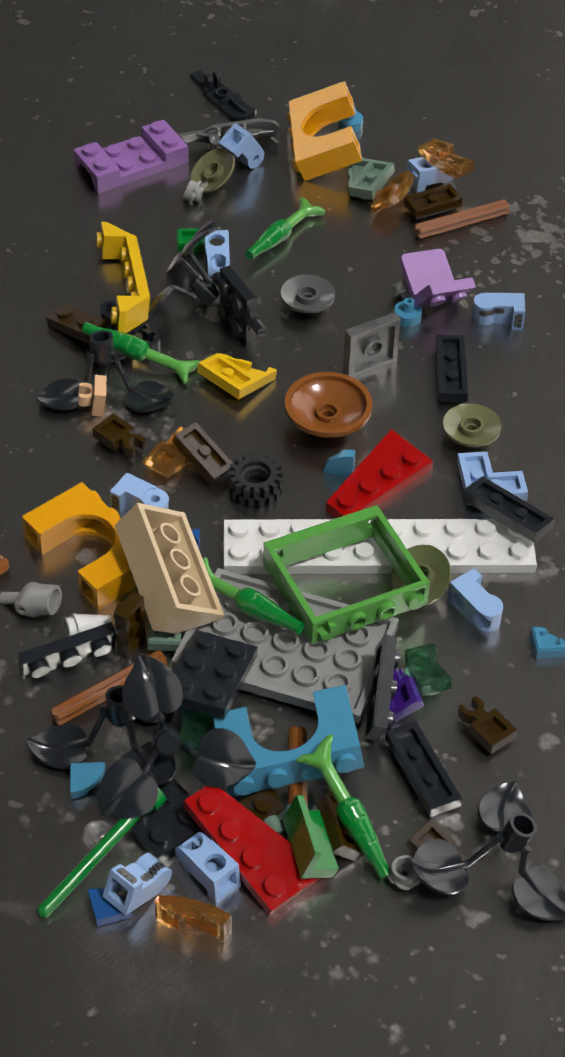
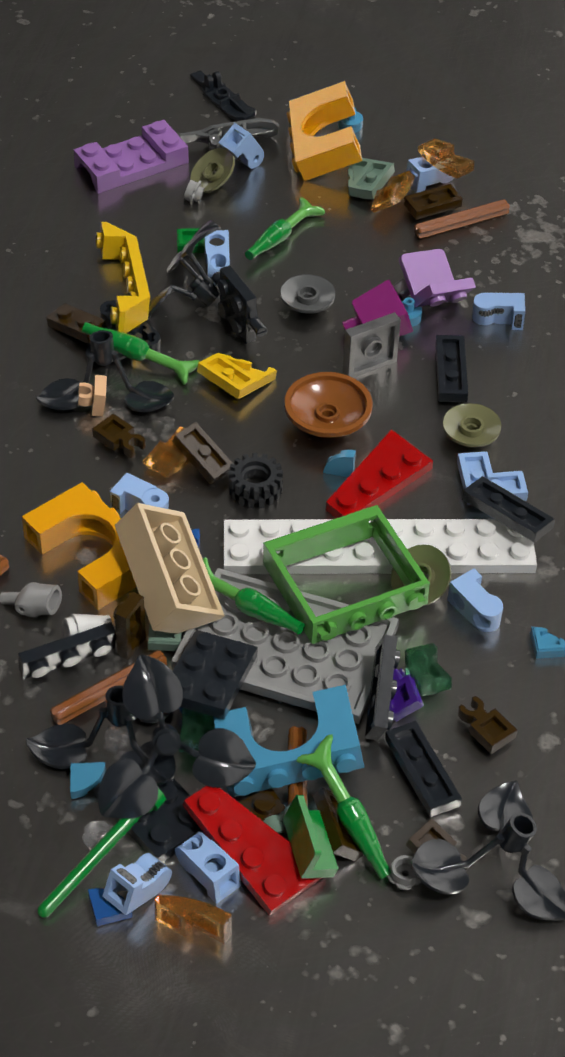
(378, 303): none -> magenta torso

